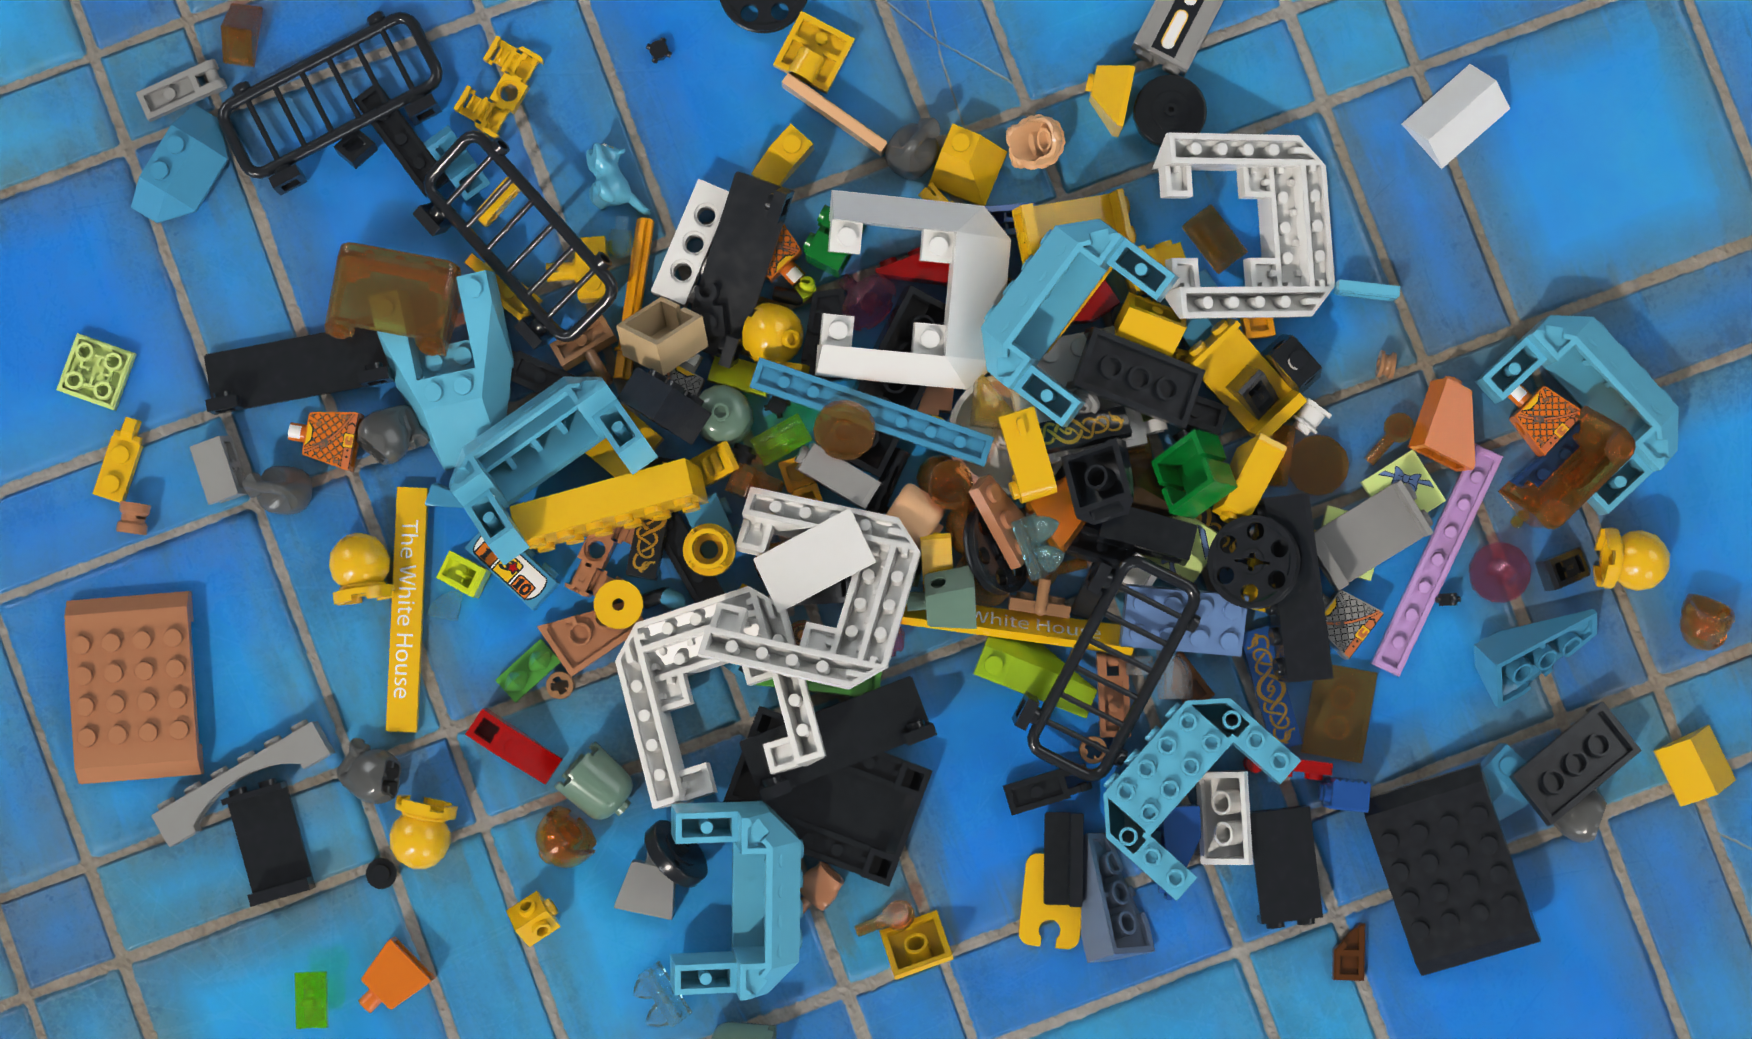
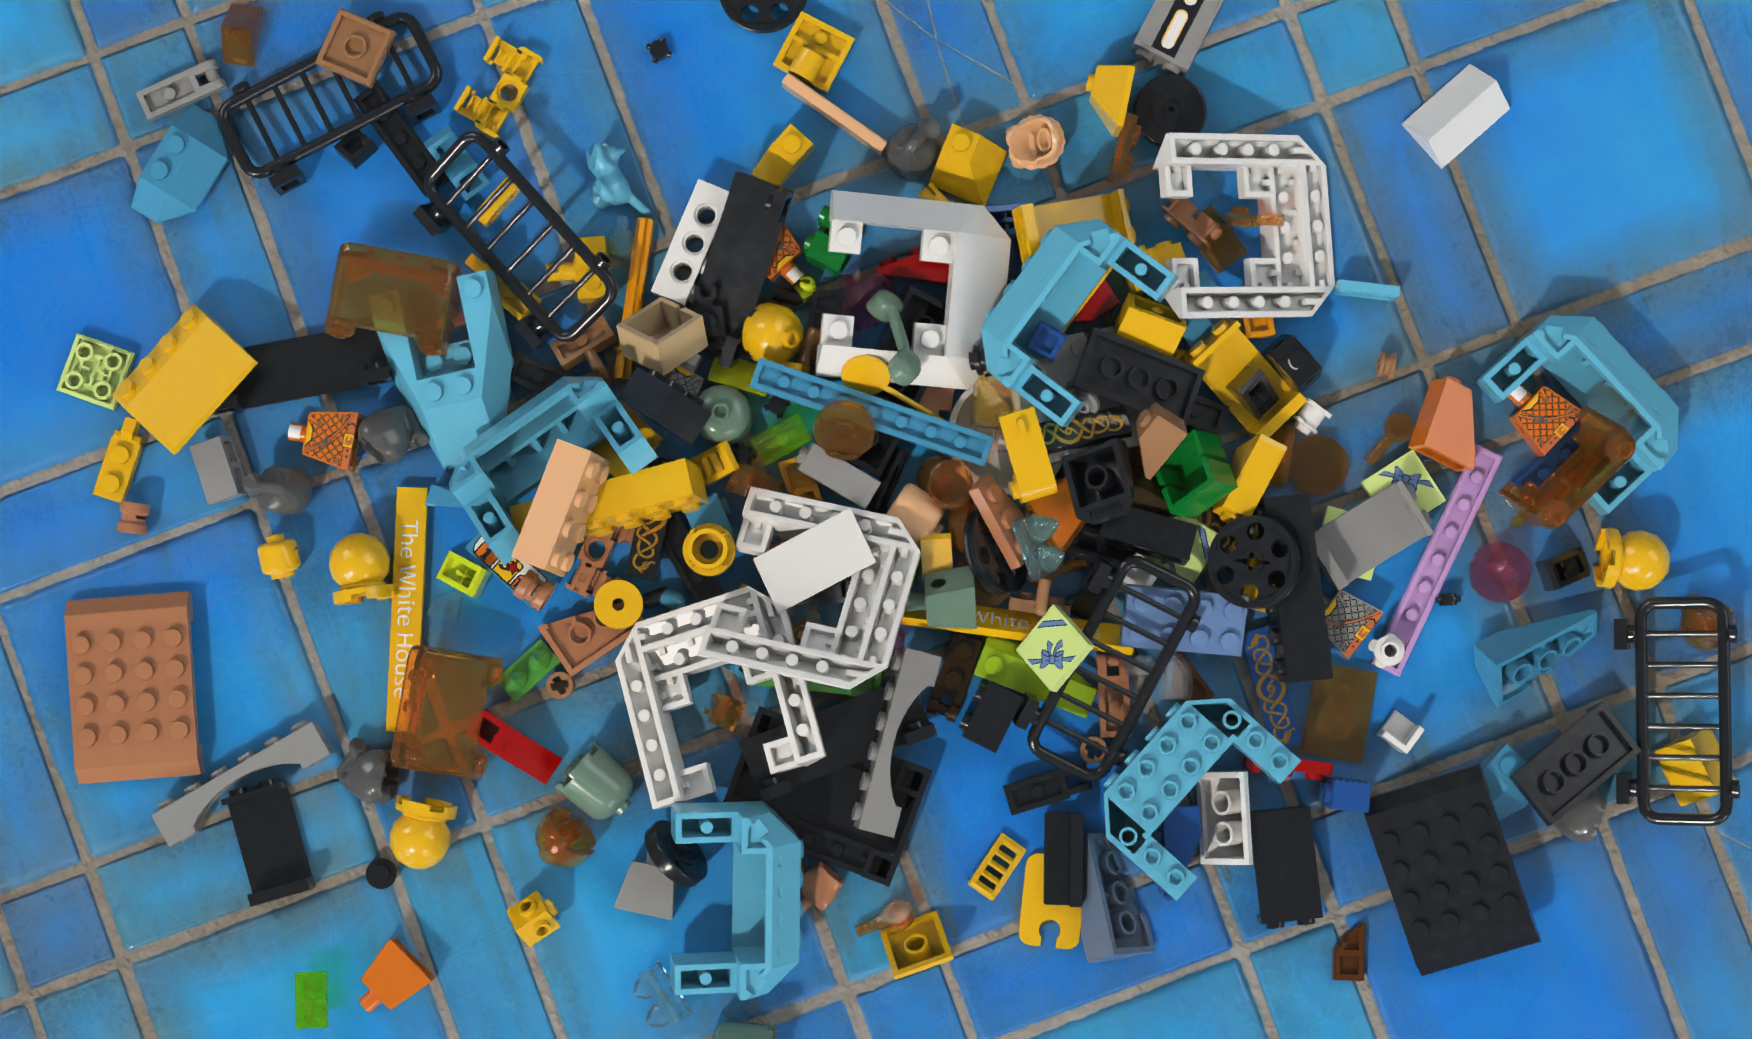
(184, 378): none -> yellow slope
(279, 556): none -> yellow head
(355, 48): none -> medium nougat tile
(443, 711): none -> clear orange windscreen
(529, 585): none -> nougat wheel
(561, 508): none -> light nougat brick
(726, 711): none -> clear orange tile
(809, 347): none -> clear orange piece
(872, 376): none -> yellow piece
(905, 364): none -> sand green piece
(911, 676): none -> light grey arch
(954, 676): none -> dark brown plate
(977, 360): none -> black plate
(990, 715): none -> black brick
(1006, 872): none -> yellow slope
(1046, 341): none -> blue tile
(1055, 648): none -> yellowish green tile
(1121, 159): none -> clear orange plate
(1158, 436): none -> medium nougat slope
(1200, 230): none -> nougat hinge
(1241, 217): none -> clear orange plate
(1378, 647): none -> white brick
(1400, 732): none -> white panel
(1625, 784): none -> black bar

